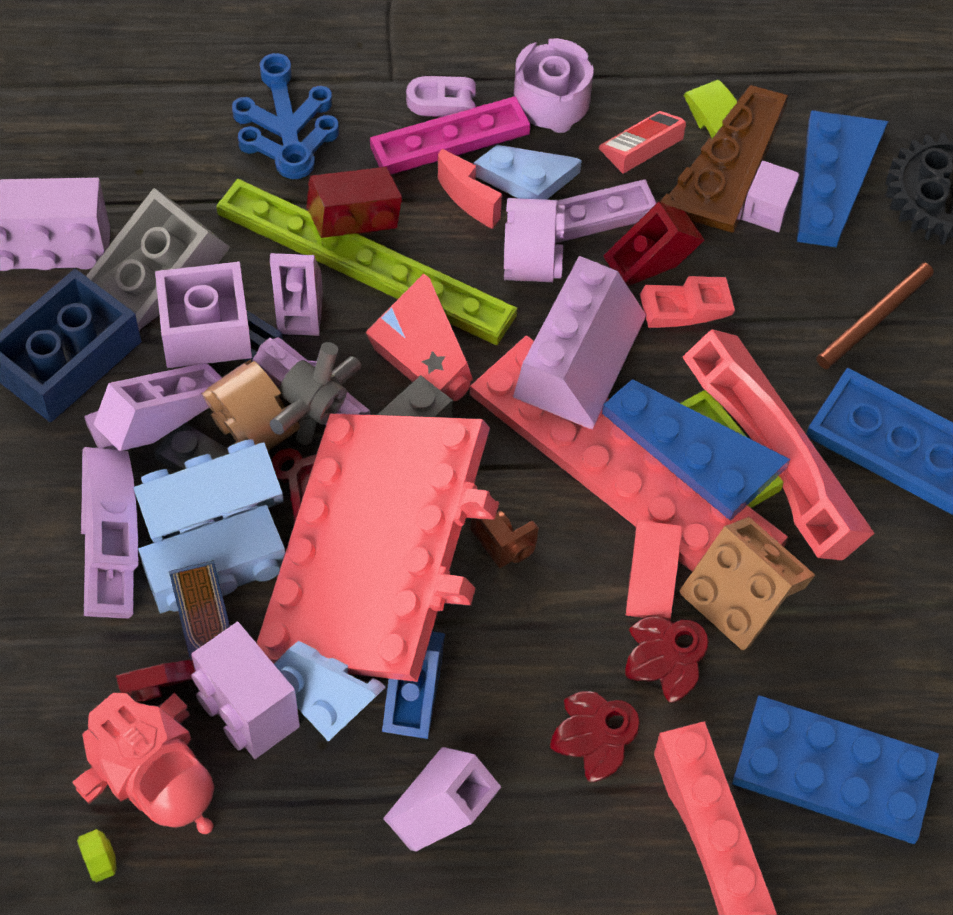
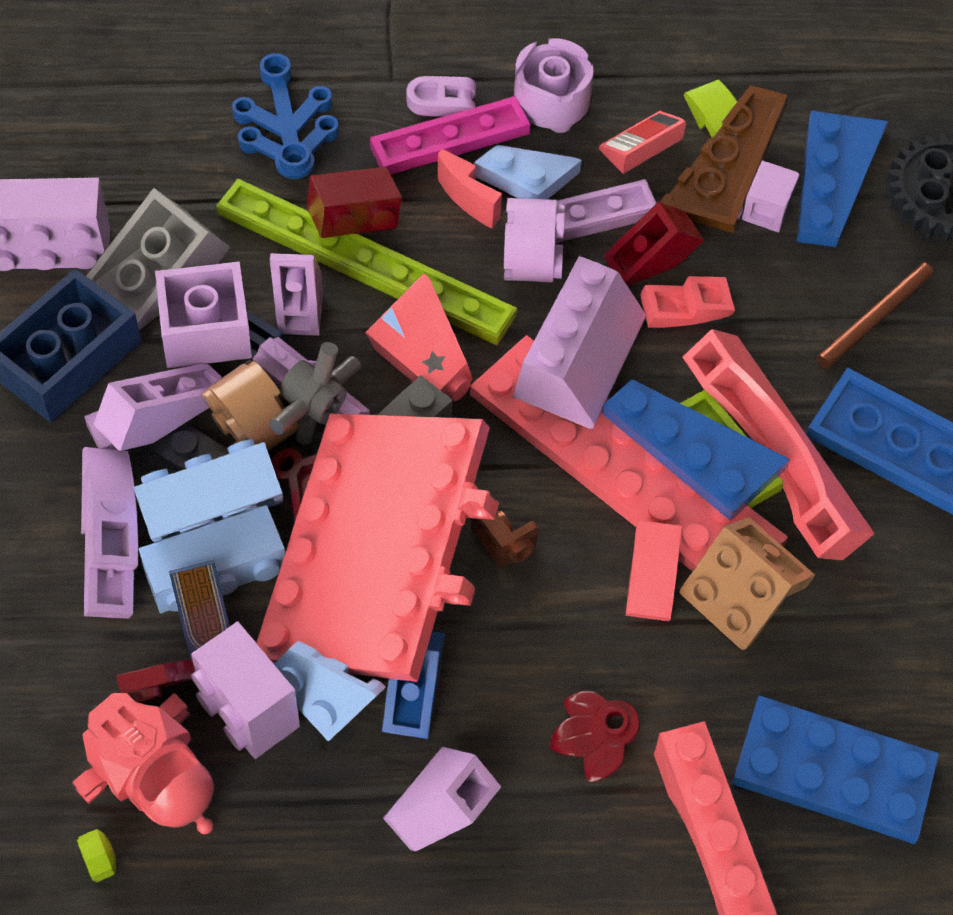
(663, 659): dark red plate -> none

